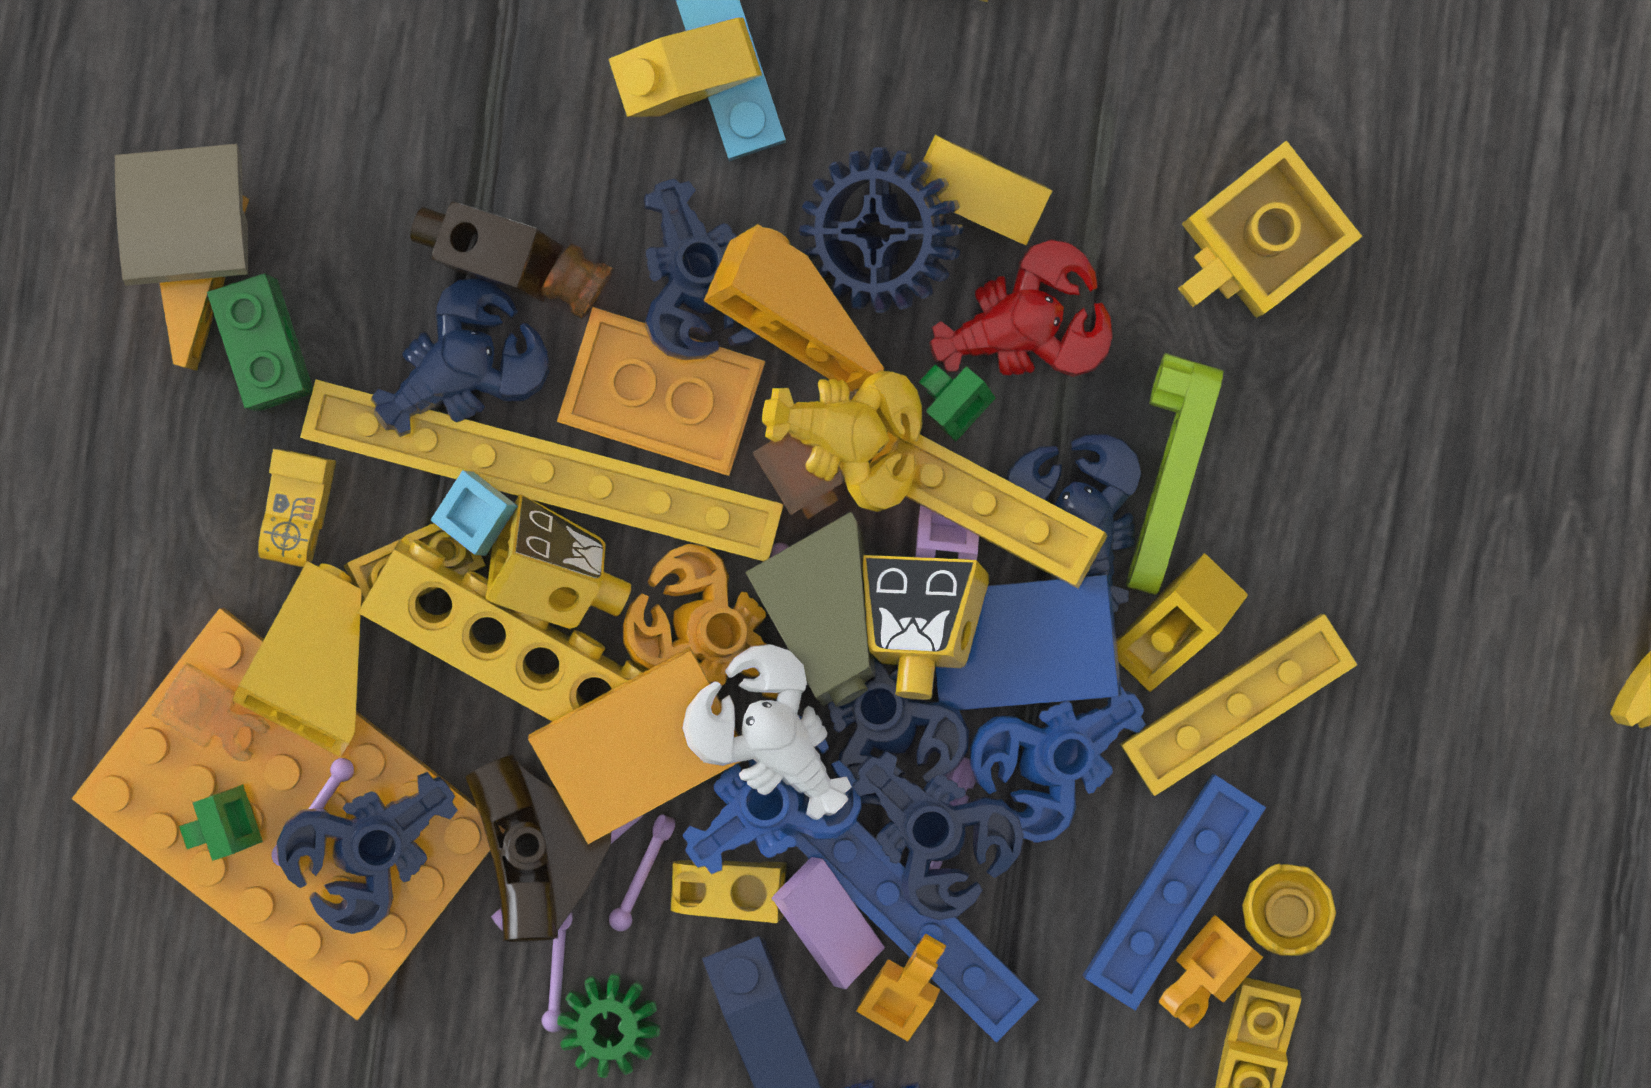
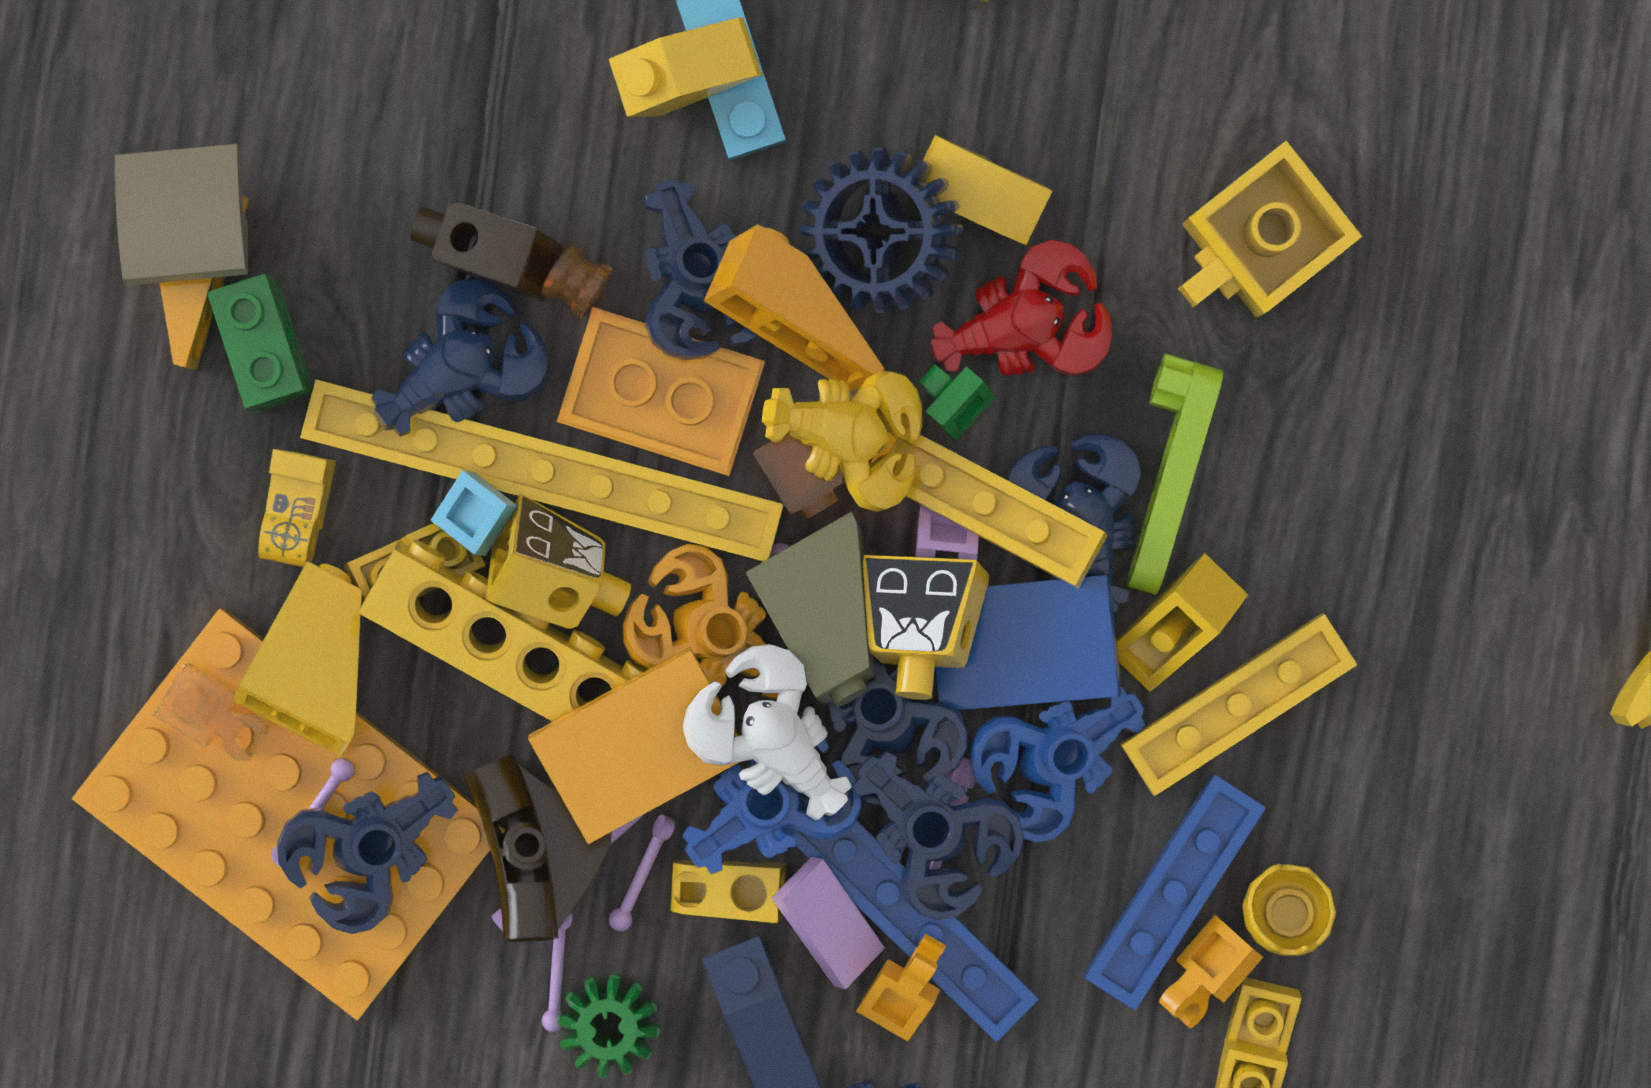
(223, 824): green tile -> none

